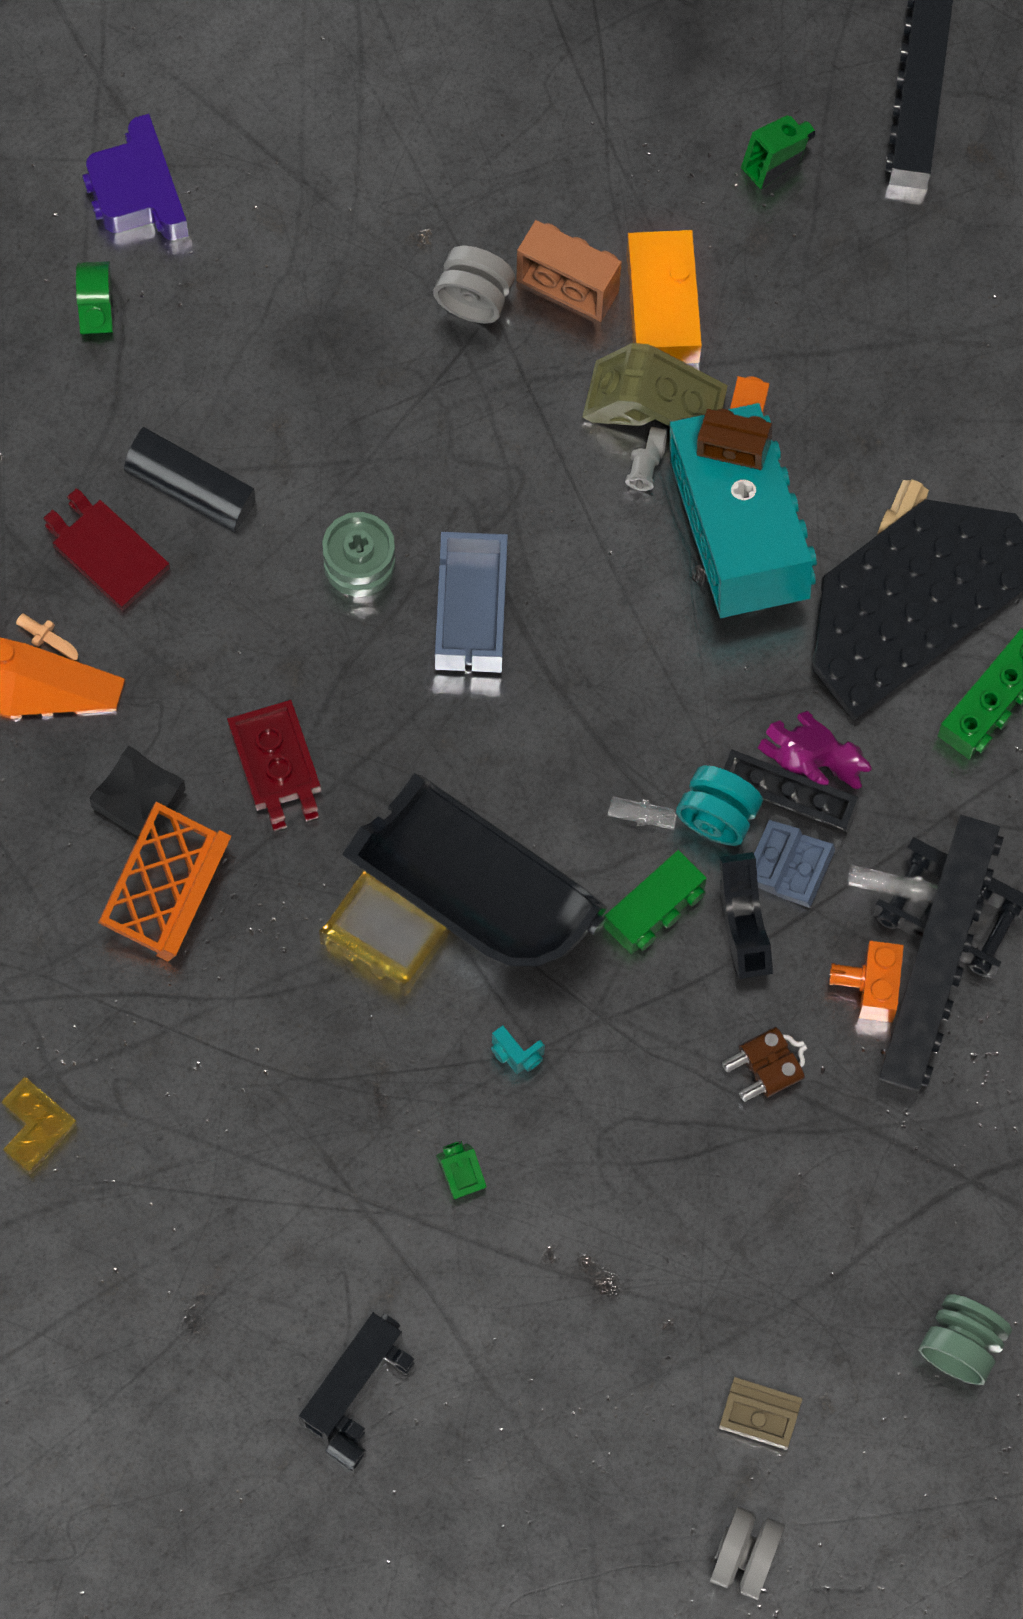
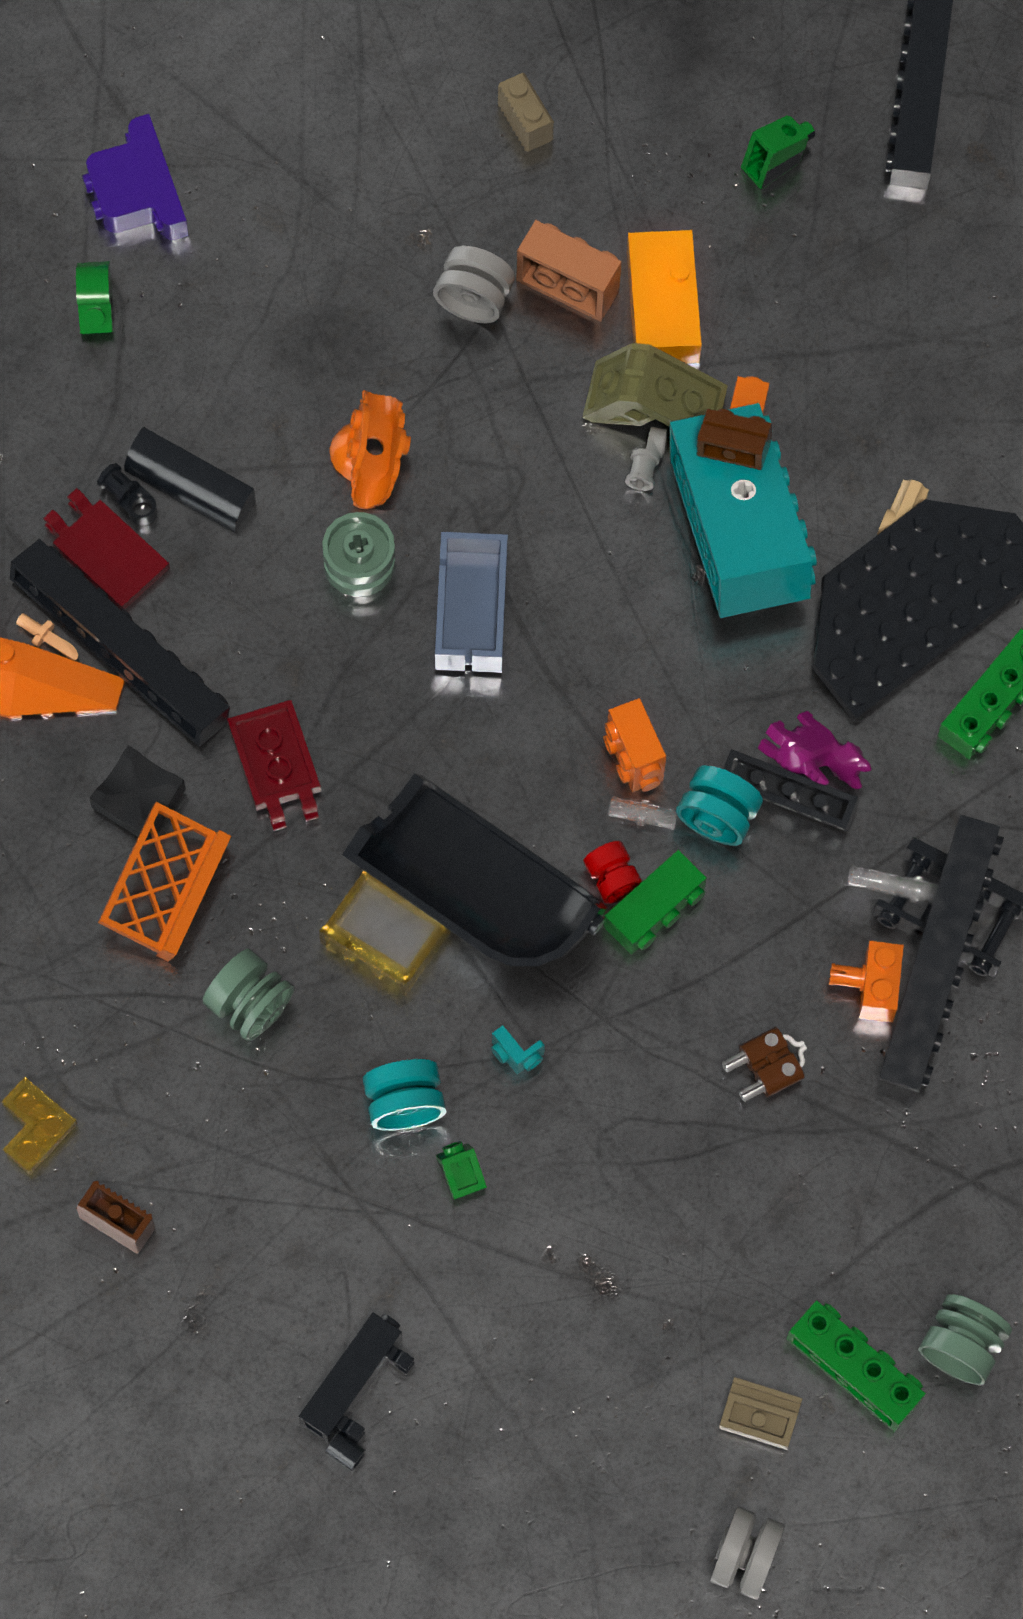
(116, 1217): none -> reddish brown brick
(120, 642): none -> black brick
(127, 493): none -> black connector
(243, 990): none -> sand green wheel
(371, 475): none -> orange piece
(404, 1094): none -> teal wheel
(525, 112): none -> dark tan brick
(611, 869): none -> red wheel
(635, 746): none -> orange brick
(743, 916): black arch -> none
(791, 863): sand blue slope -> none
(856, 1365): none -> green brick

